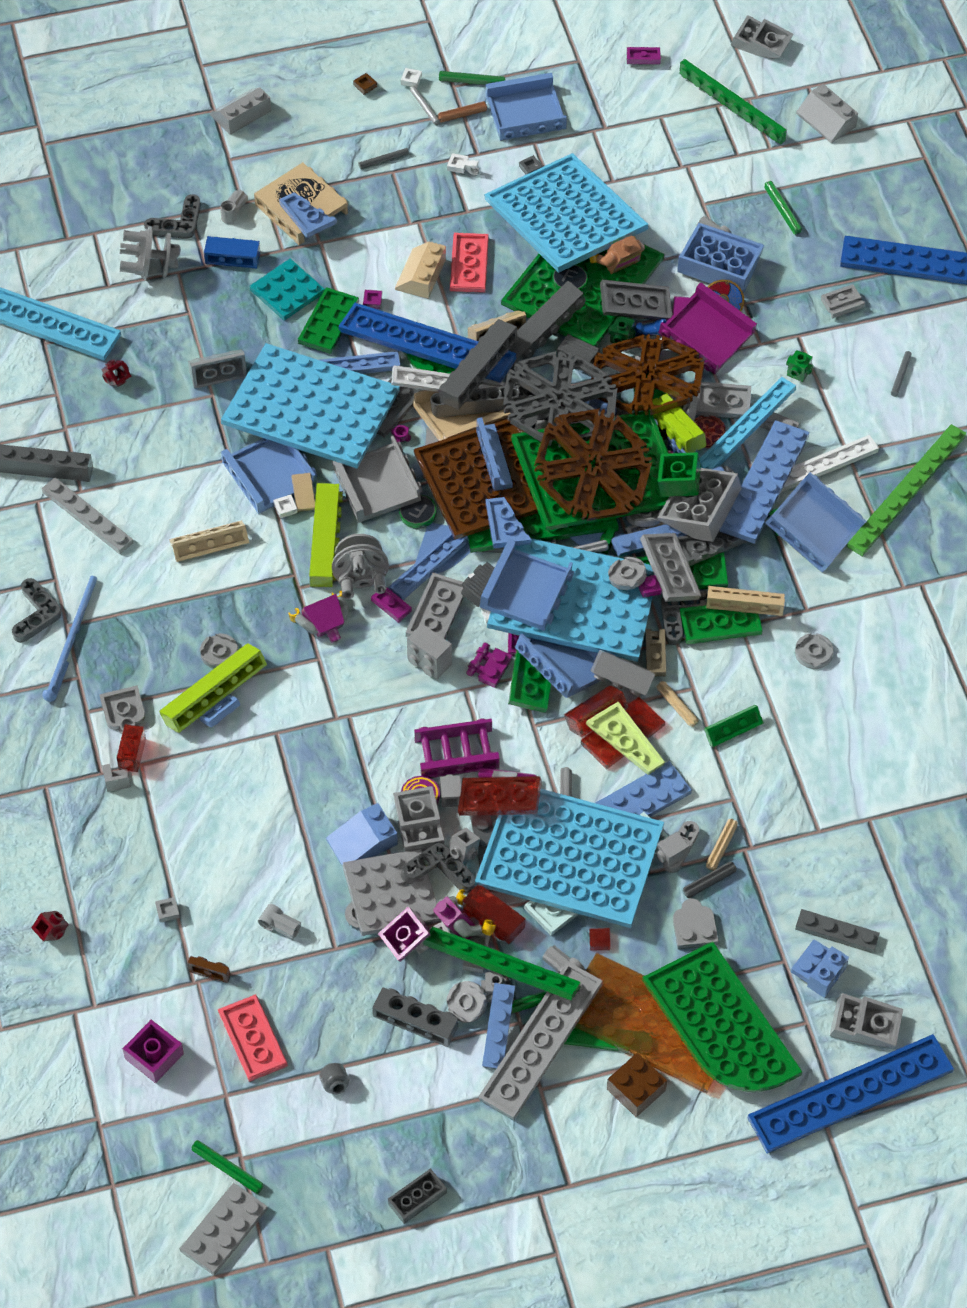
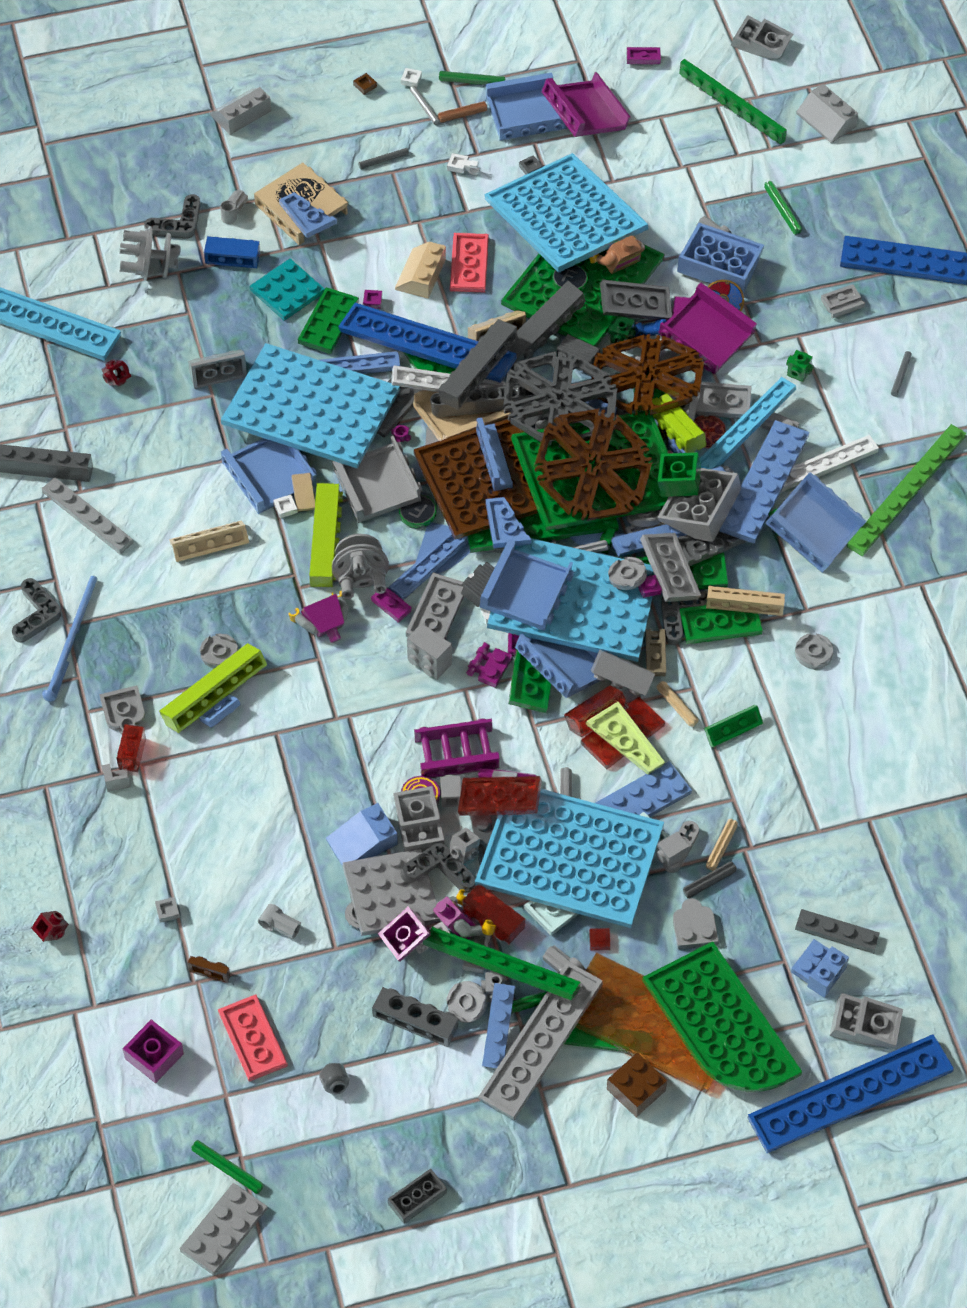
(586, 106): none -> magenta panel

